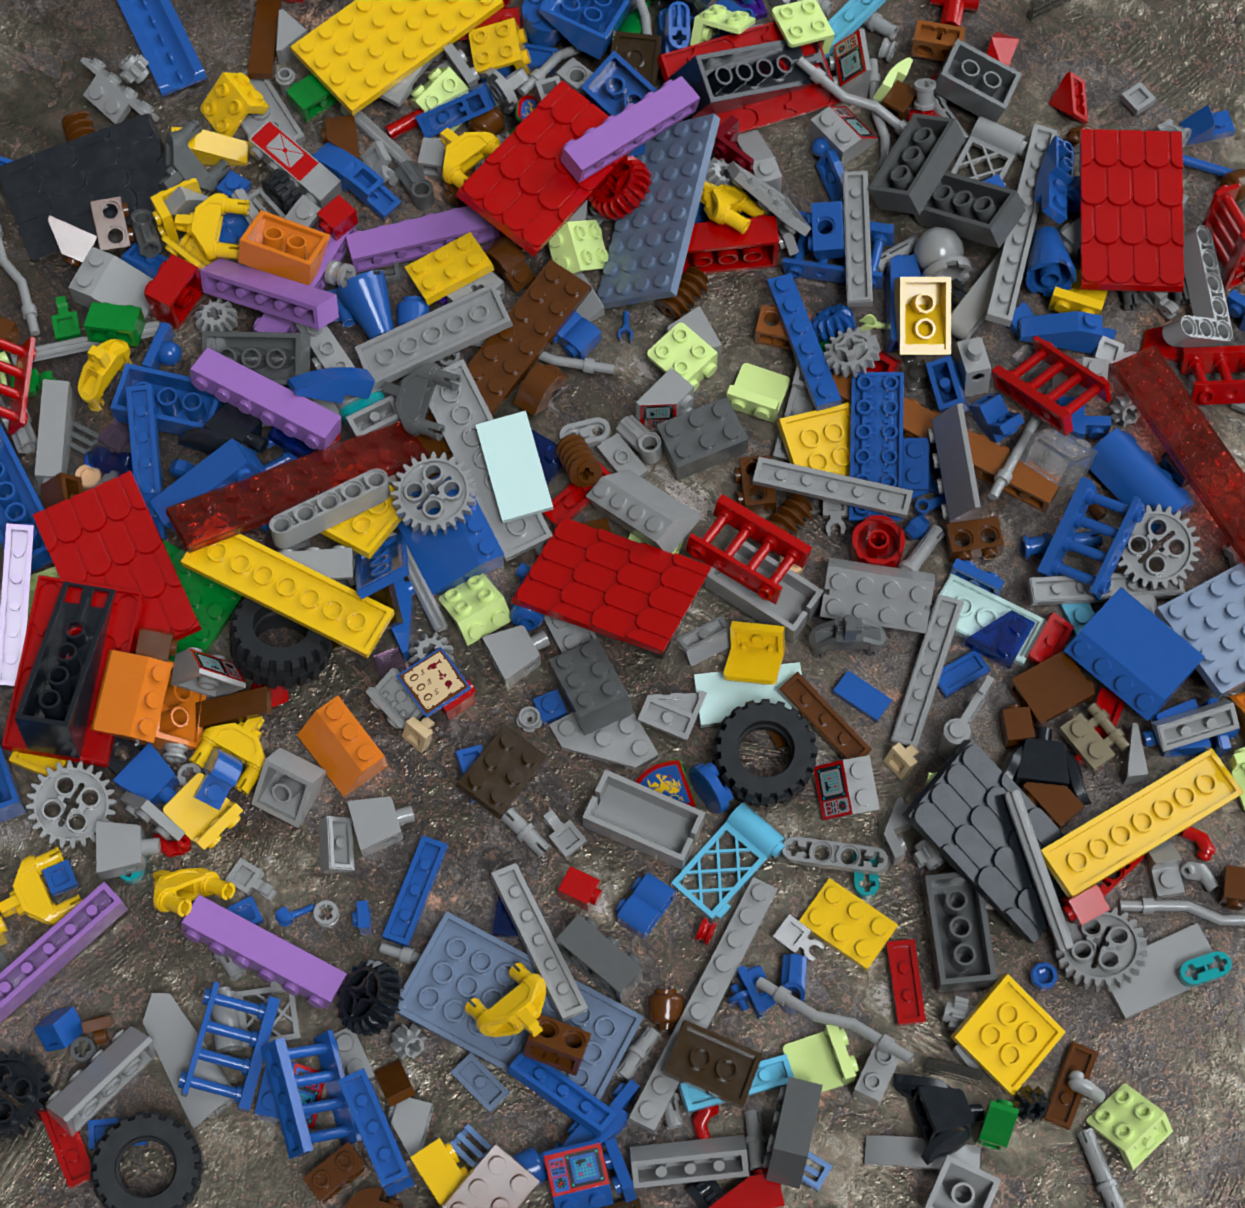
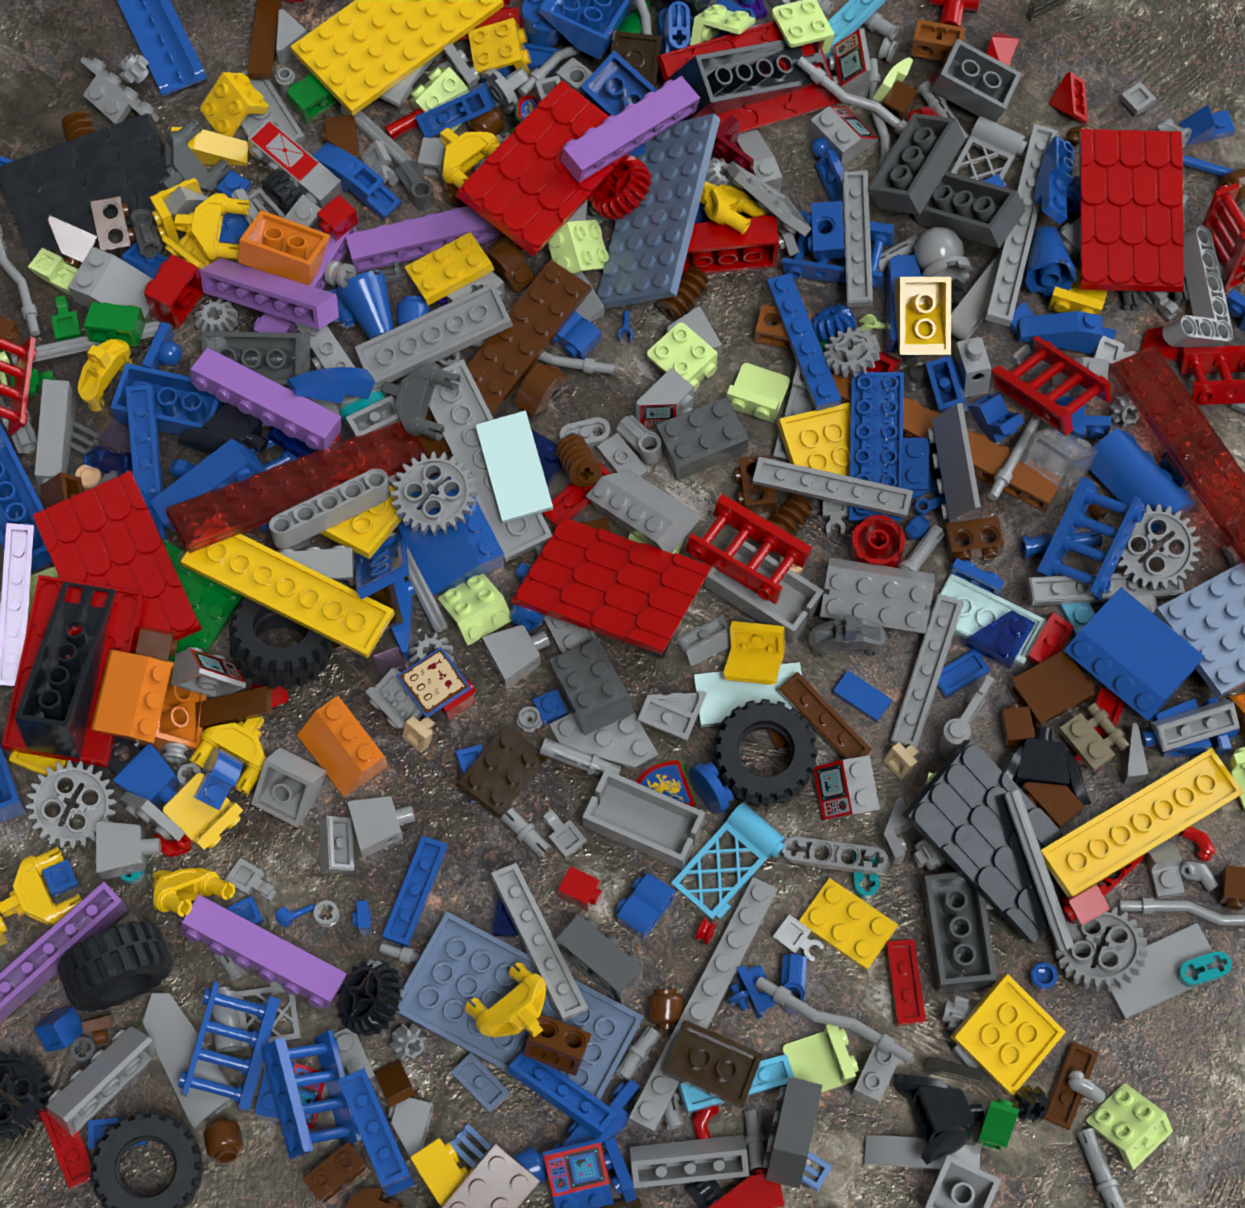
(53, 270): none -> yellowish green slope
(114, 966): none -> black tyre
(223, 1140): none -> reddish brown head
(576, 758): none -> light grey pin
(925, 94): light grey bush -> none

